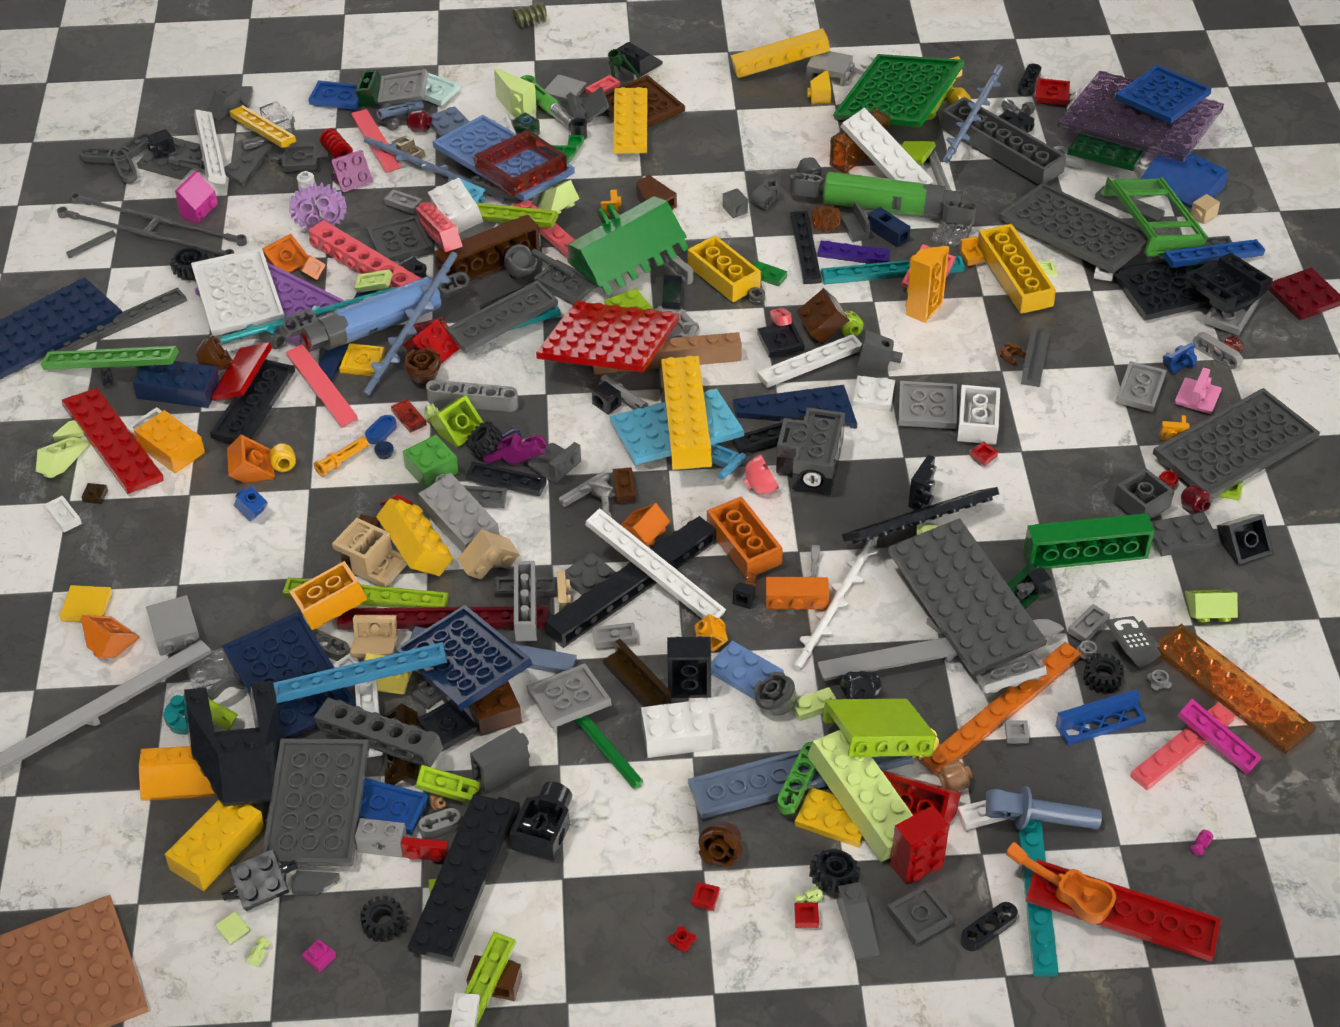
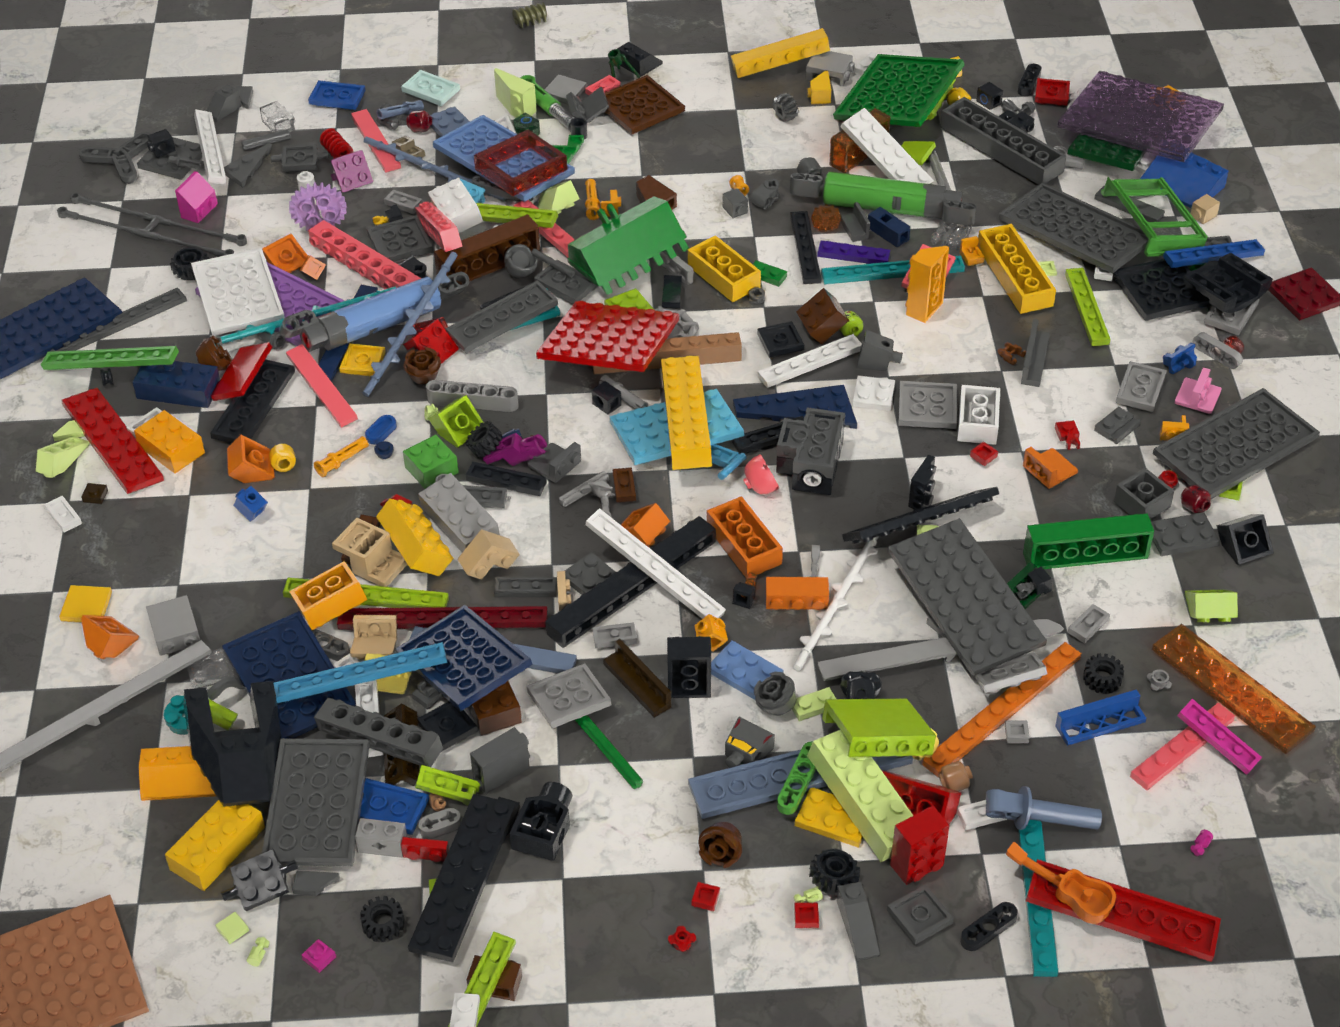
(73, 252): dark grey bar -> none
(262, 126): yellow plate -> none
(368, 87): dark green brick -> none
(373, 281): yellowish green plate -> none
(391, 215): none -> black piece
(402, 87): light grey plate -> none
(408, 415): clear red plate -> none
(525, 601): light grey brick -> none
(592, 203): none -> light orange pin
(630, 120): yellow plate -> none
(676, 728): white brick -> none
(739, 183): none -> light orange bush
(747, 743): none -> dark grey torso
(780, 317): coral beam -> none
(785, 107): none -> dark grey gear
(964, 126): sand blue plant -> none
(989, 95): none -> black brick
(1048, 466): none -> orange bracket
(1068, 432): none -> red plate
(1087, 307): none -> lime plate
(1088, 649): light grey plate -> none
(1117, 425): none -> dark grey plate
(1134, 639): dark grey slope -> none
(1163, 94): blue plate -> none

